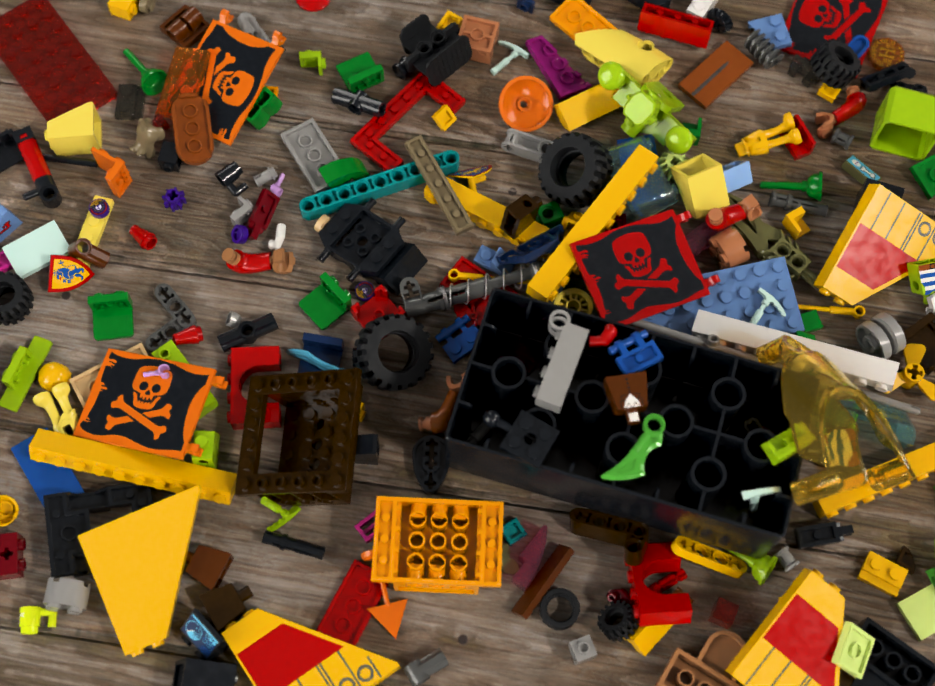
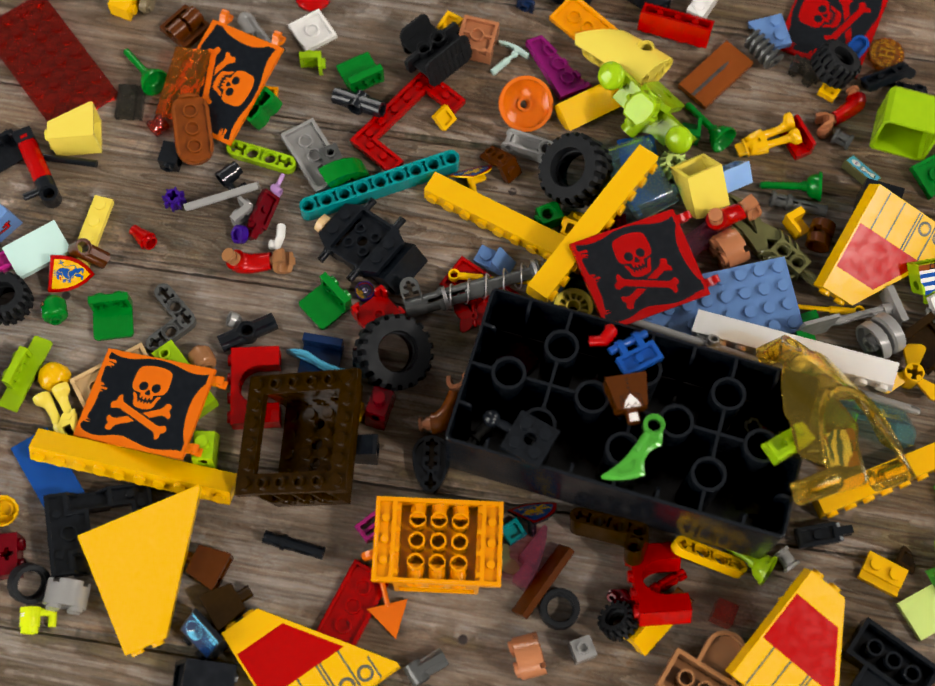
(14, 577): none -> black tyre
(54, 309): none -> green head
(99, 208): tile -> none
(117, 173): orange bracket -> none
(146, 138): dark tan animal -> none
(161, 368): lavender hand -> none
(190, 335): red cone -> none
(202, 356): none -> medium nougat head
(222, 196): none -> light grey tile
(263, 153): none -> lime beam
(265, 176): light grey pin -> none
(286, 514): lime piece -> none
(312, 31): none -> white tile
(329, 153): none -> dark grey plate
(379, 405): none -> dark red torso
(400, 69): black wheel -> none
(439, 185): dark tan tile -> none
(463, 343): blue plate -> none
(503, 161): none -> reddish brown bracket
(520, 215): dark brown torso -> none
(528, 656): none -> nougat brick
(531, 250): dark blue wing -> none
(534, 514): none -> shield
(563, 362): light grey hinge -> none
(720, 136): none -> green piece
(722, 19): black gear -> none
(754, 496): light aqua piece -> none
(768, 298): light aqua piece -> none
(820, 235): none -> reddish brown wheel
(853, 650): yellowish green tile -> none
(891, 305): none -> light grey piece

